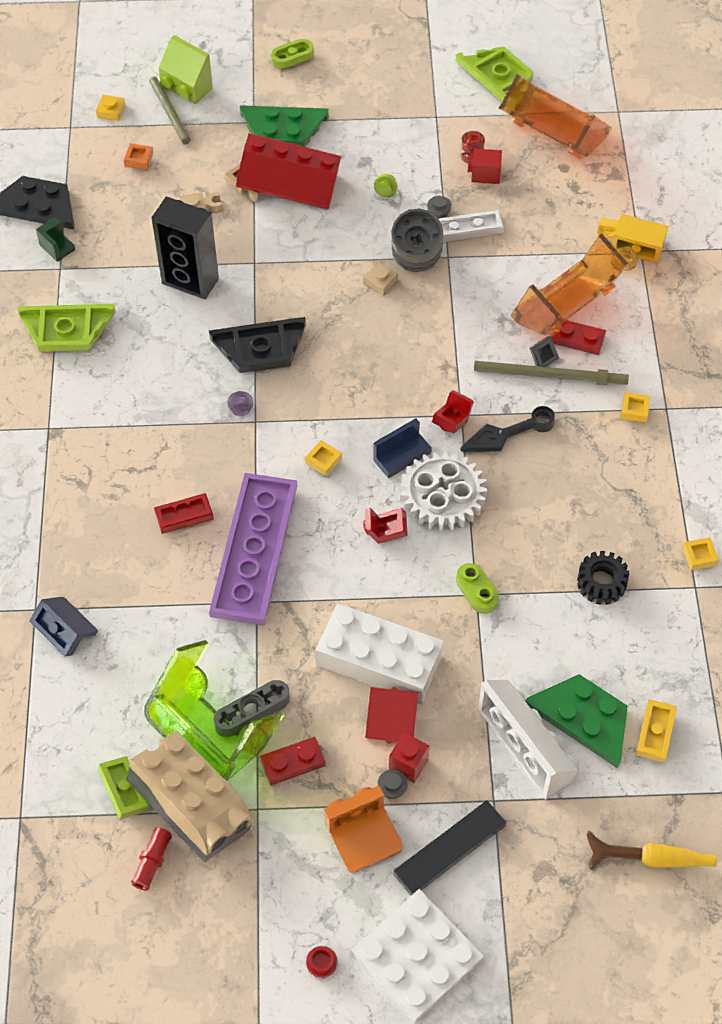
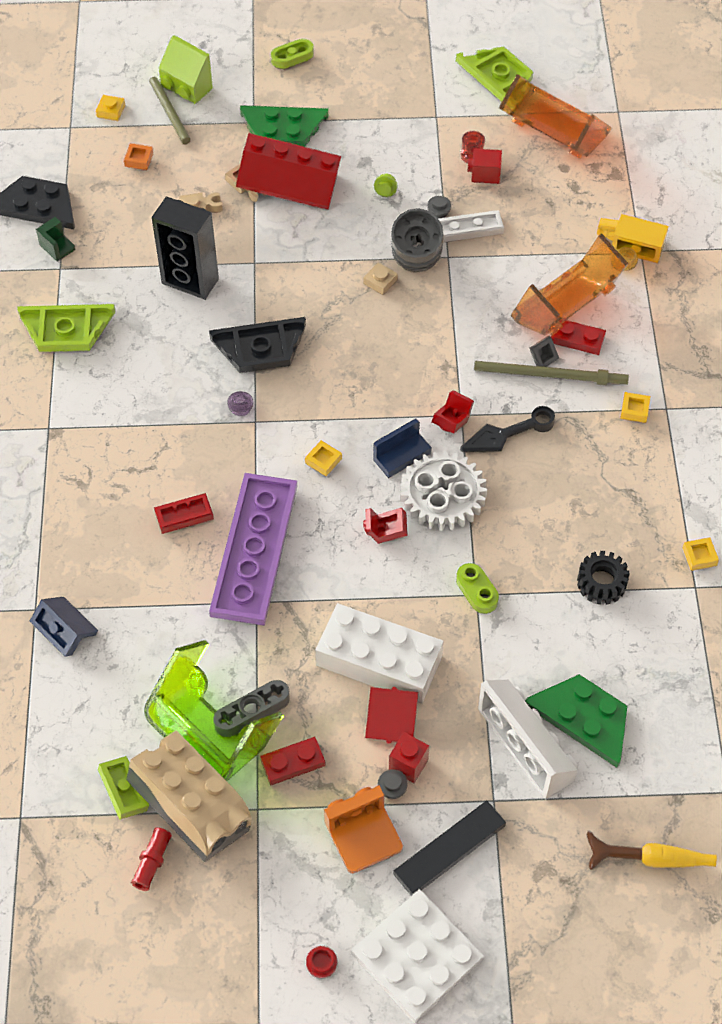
(656, 731): yellow plate -> none

